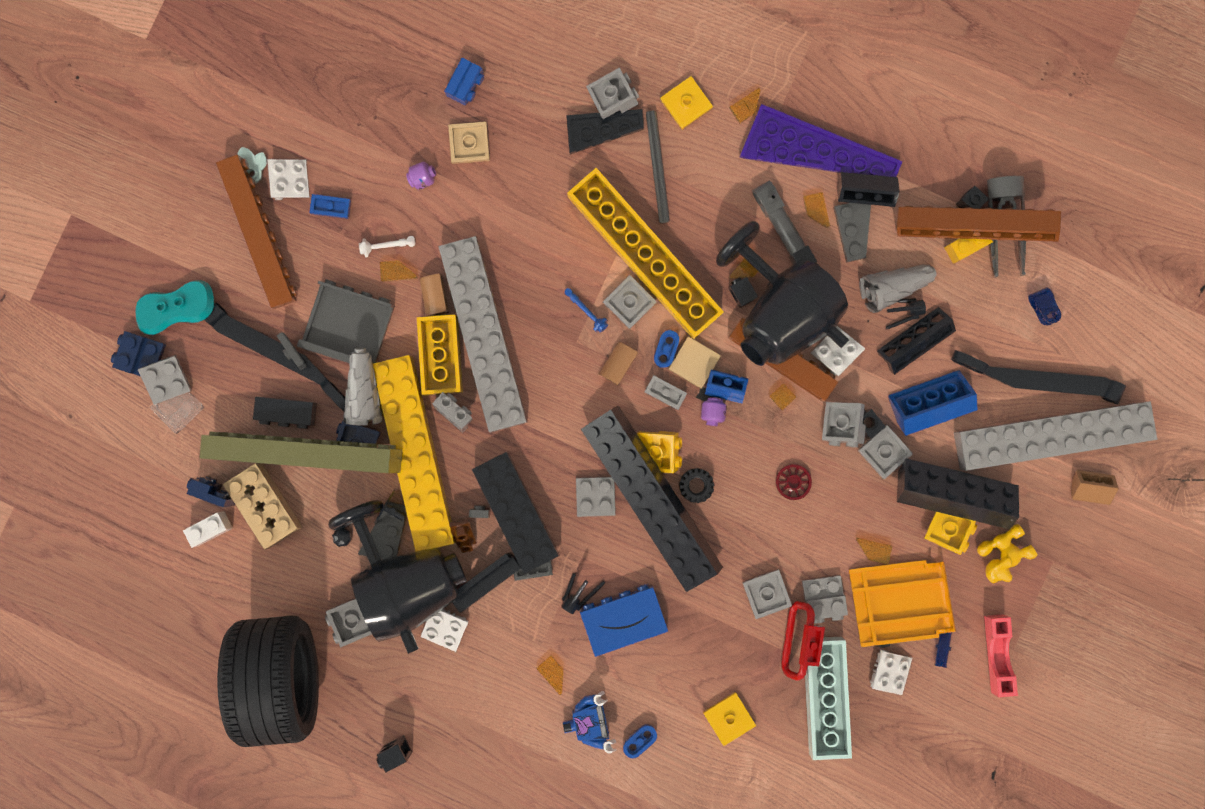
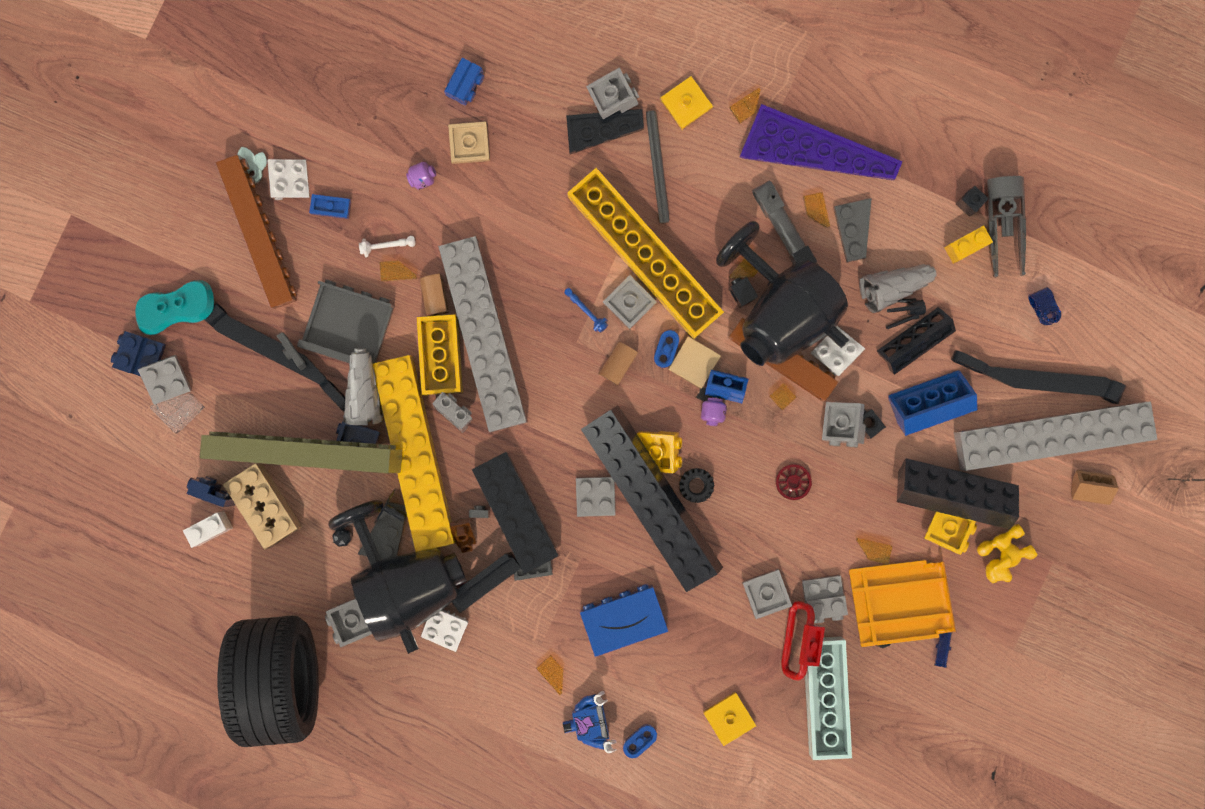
(284, 412): black brick -> none
(394, 754): black brick -> none
(571, 602): black plant -> none
(665, 392): light grey plate -> none
(868, 189): black brick -> none
(885, 452): light grey plate -> none
(890, 672): white hinge -> none
(979, 223): dark orange brick -> none
(998, 637): coral arch -> none

